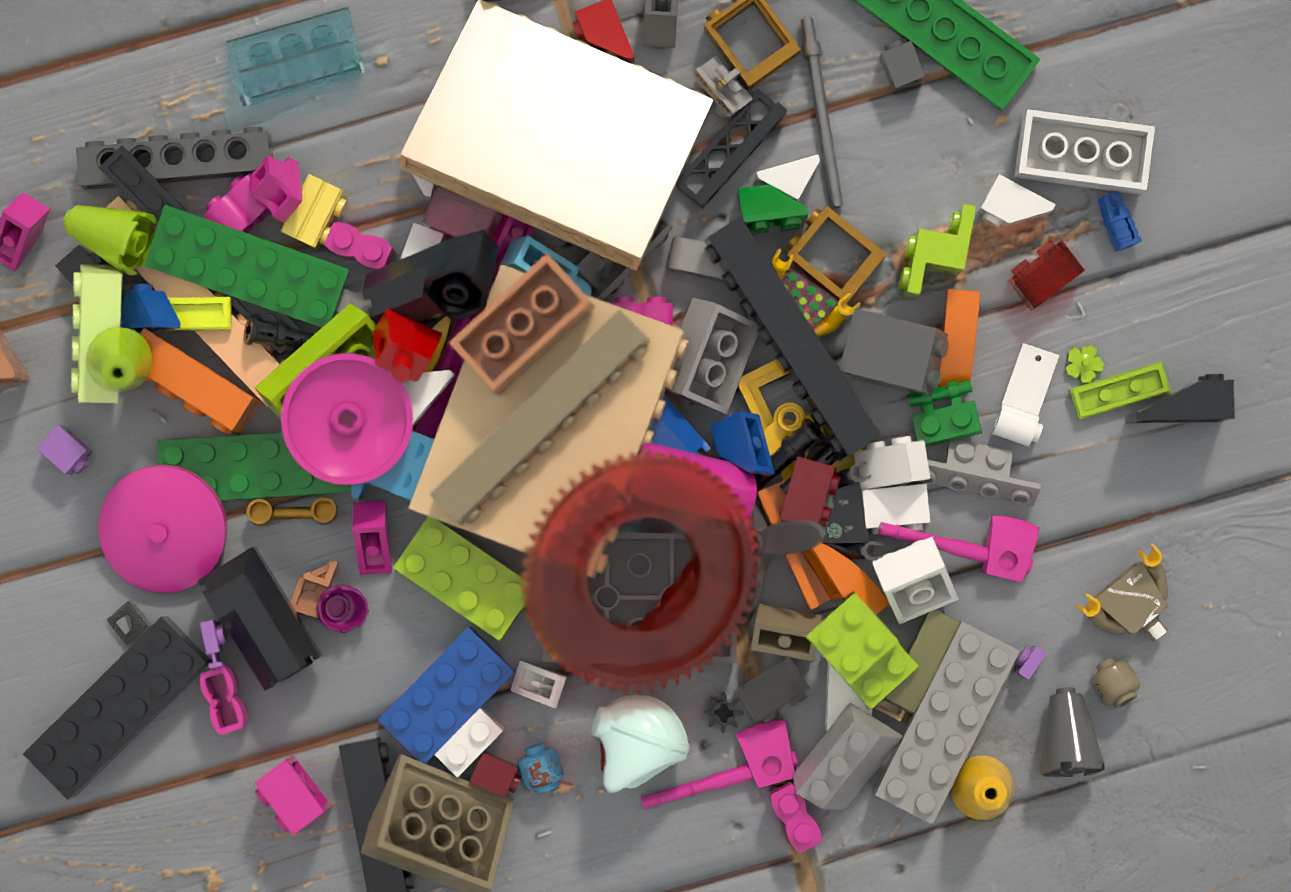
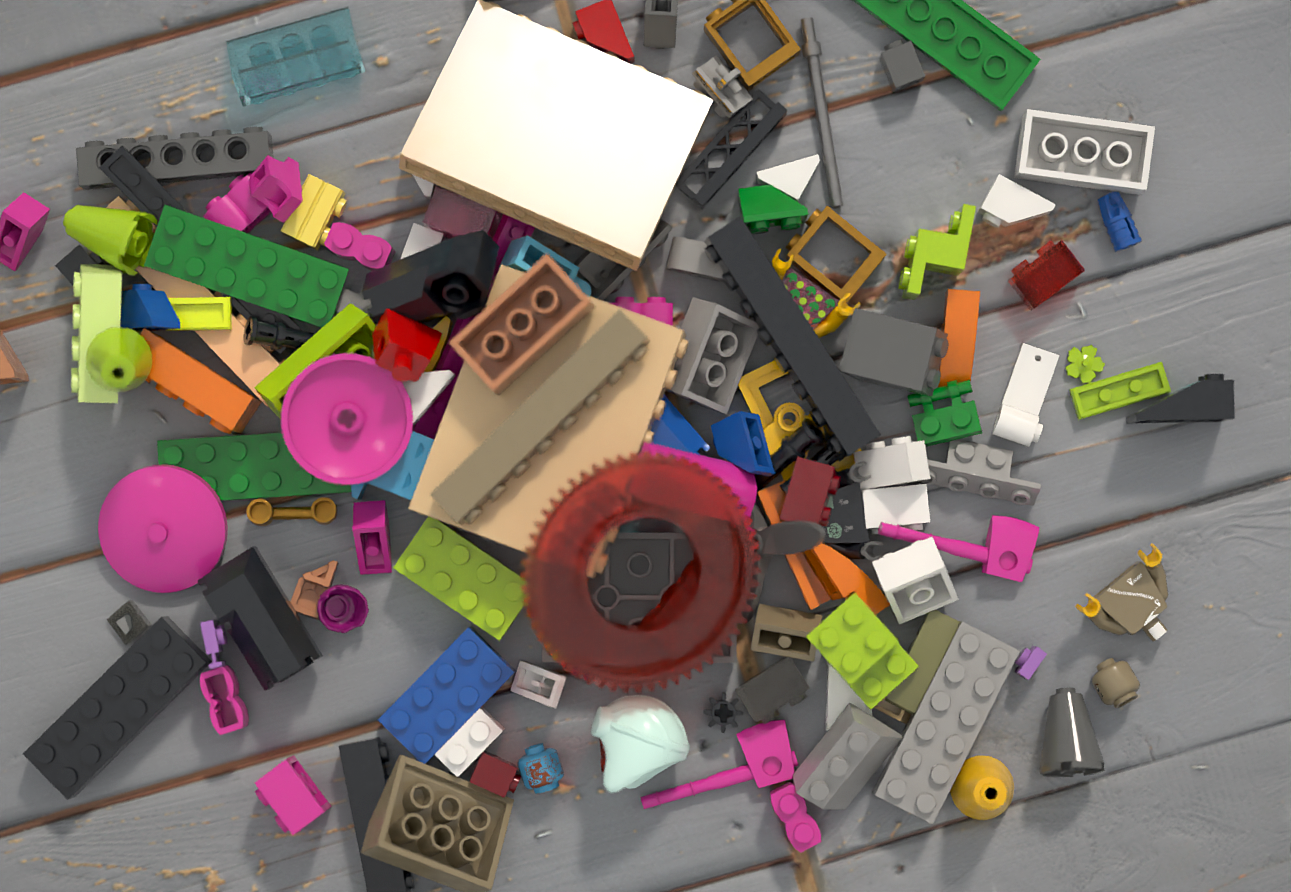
(65, 450): medium lavender brick -> none

